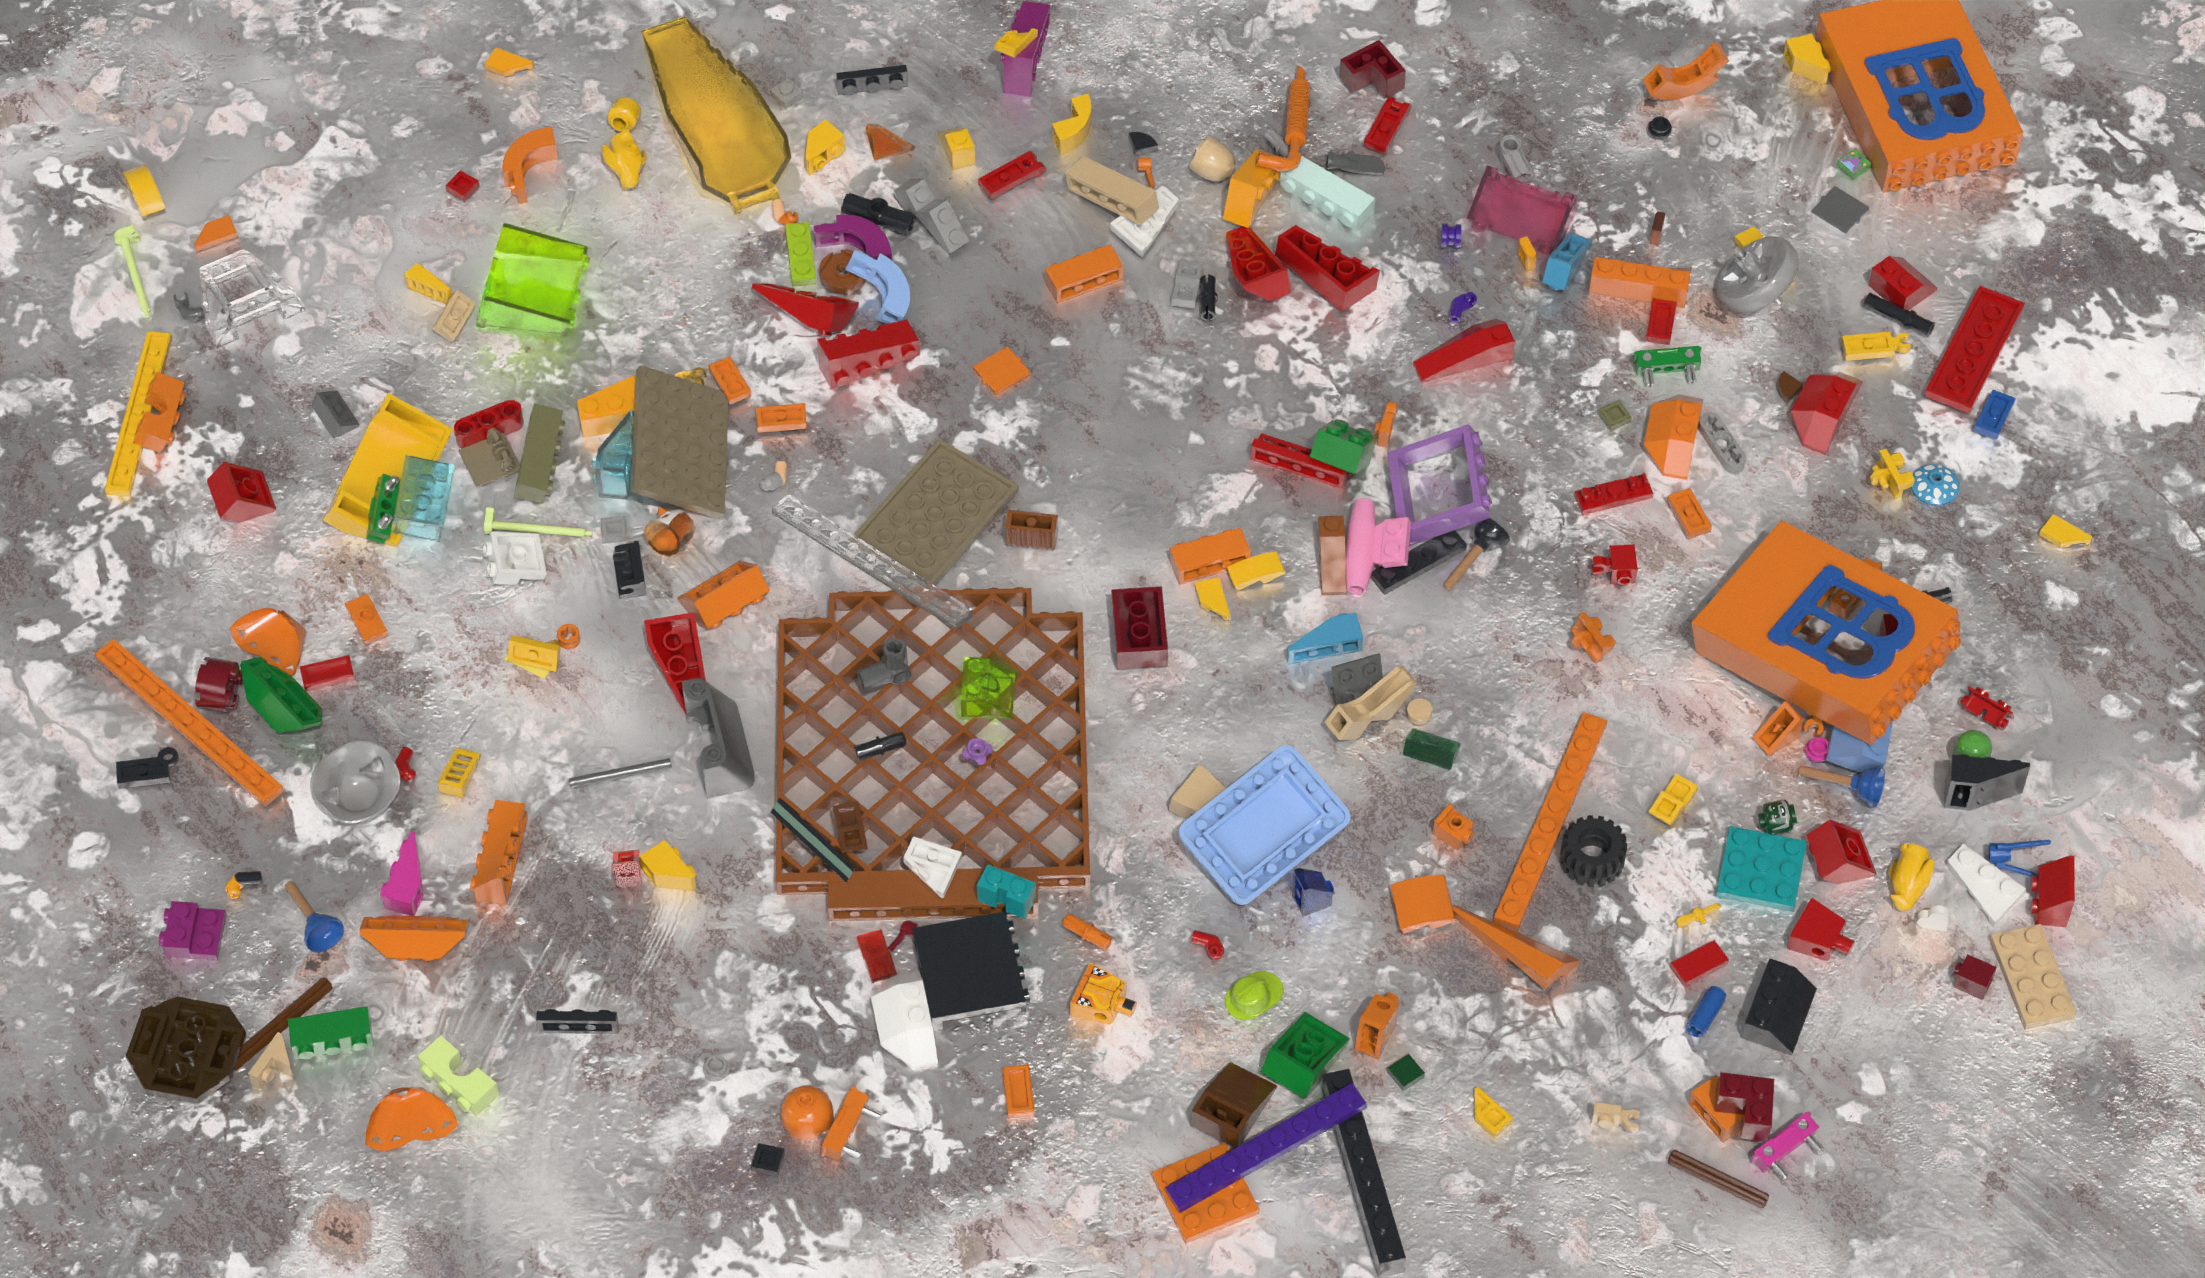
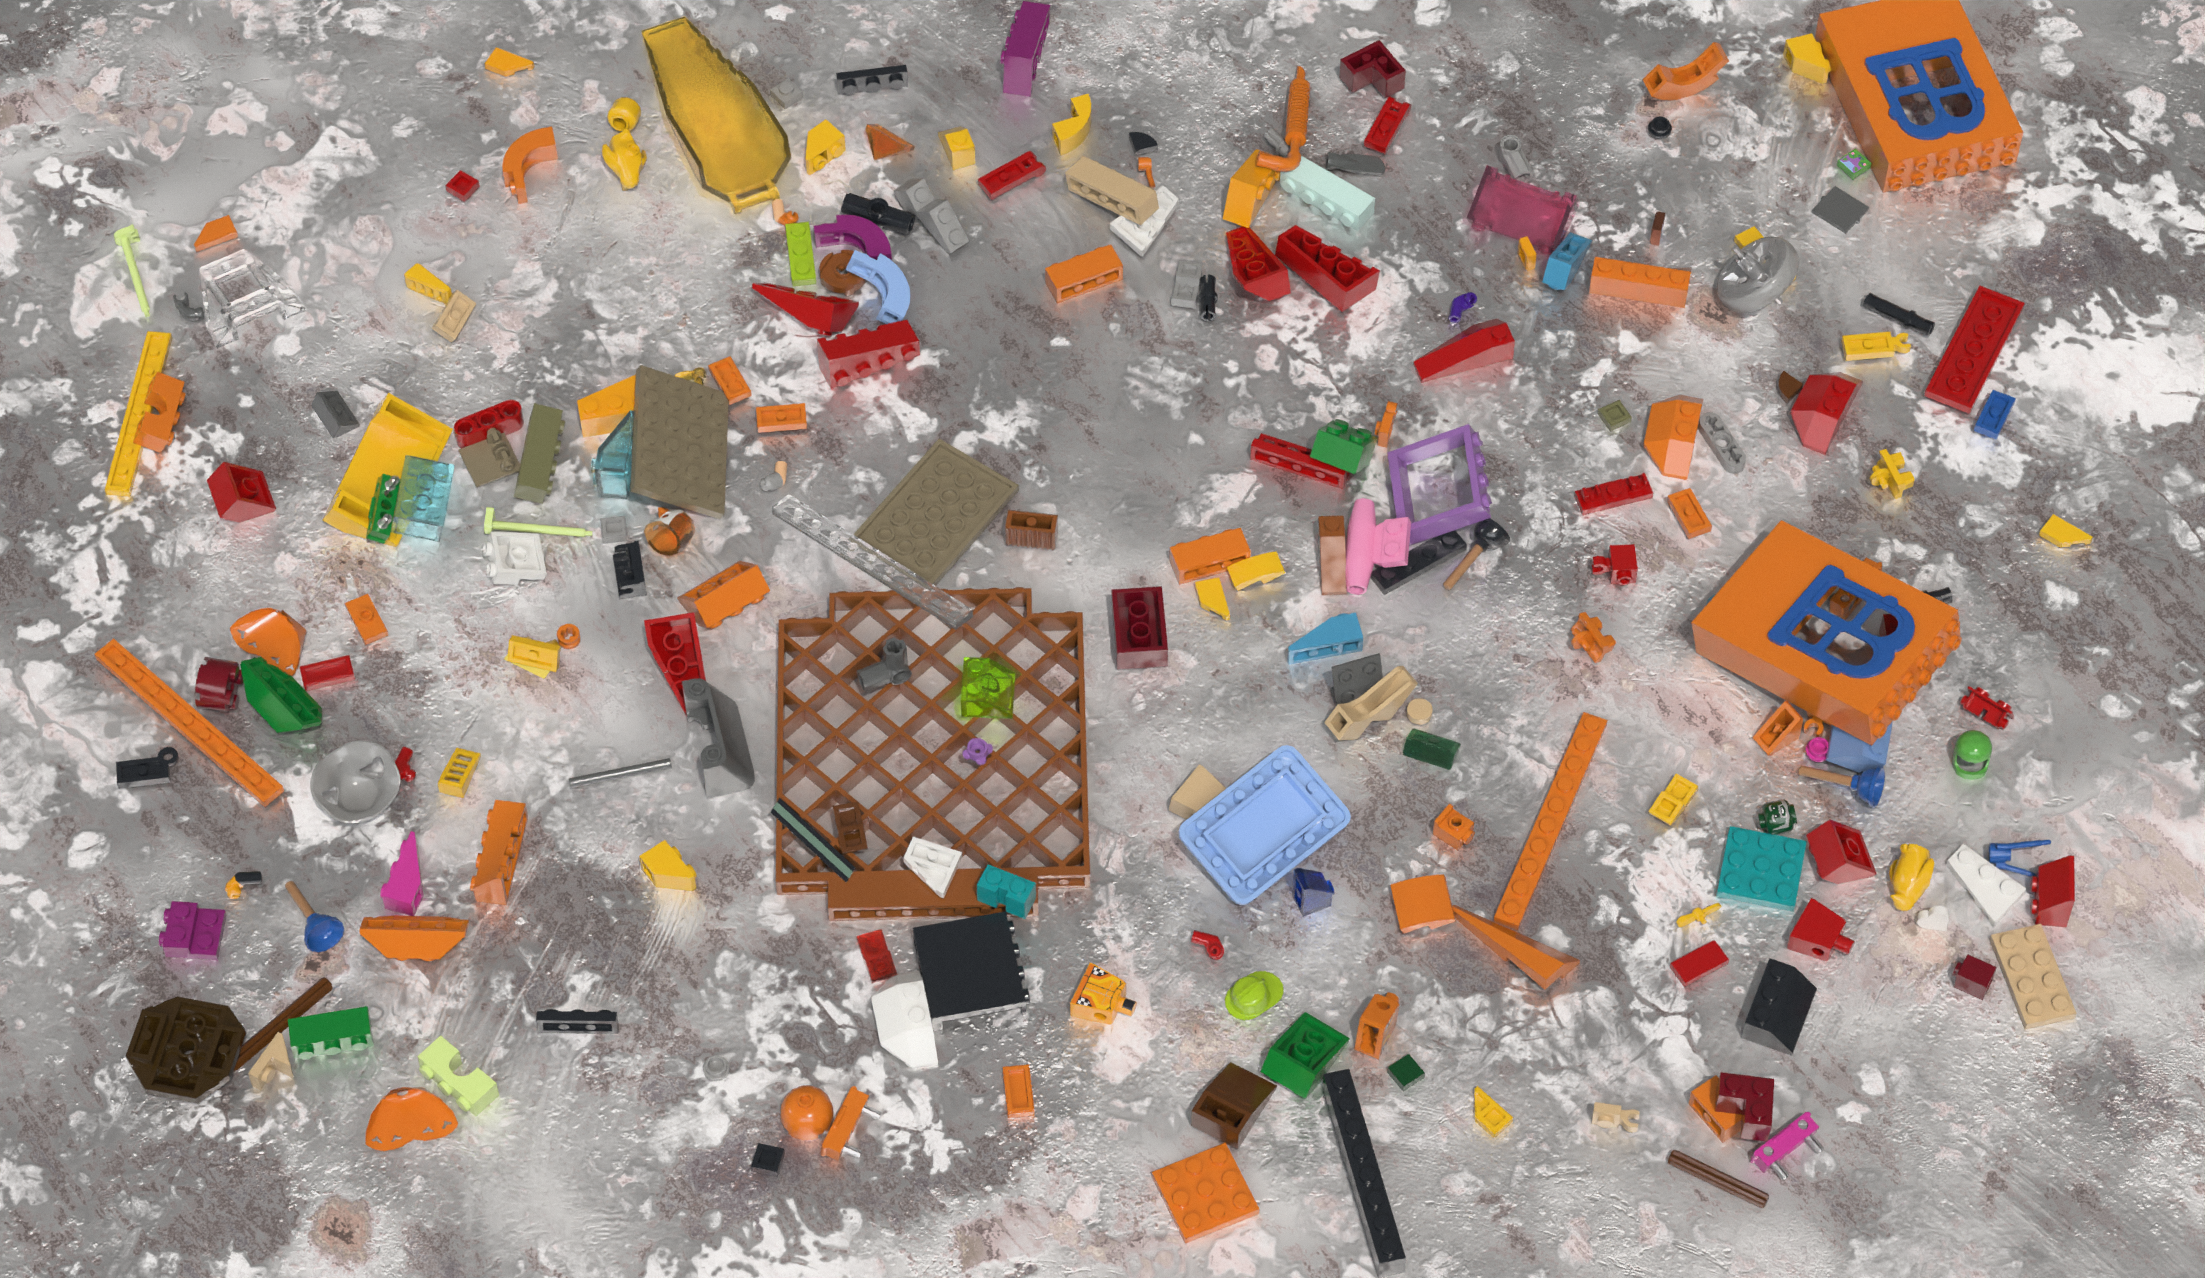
(143, 190): yellow brick -> none
(532, 283): clear neon green windscreen -> none
(627, 868): clear red slope -> none
(880, 745): black axle -> none
(905, 930): dark red hand -> none
(1001, 370): orange piece -> none
(1013, 42): yellow tile -> none
(1087, 931): orange axle -> none
(1213, 160): tan piece -> none
(1266, 1147): dark purple plate -> none
(1451, 236): dark purple wheel -> none
(1593, 868): black tyre -> none
(1661, 321): red tile -> none
(1667, 361): green piece -> none
(1706, 1011): blue piece -> none
(1900, 282): red slope -> none
(1935, 492): dark azure dish -> none
(1982, 781): black slope -> none

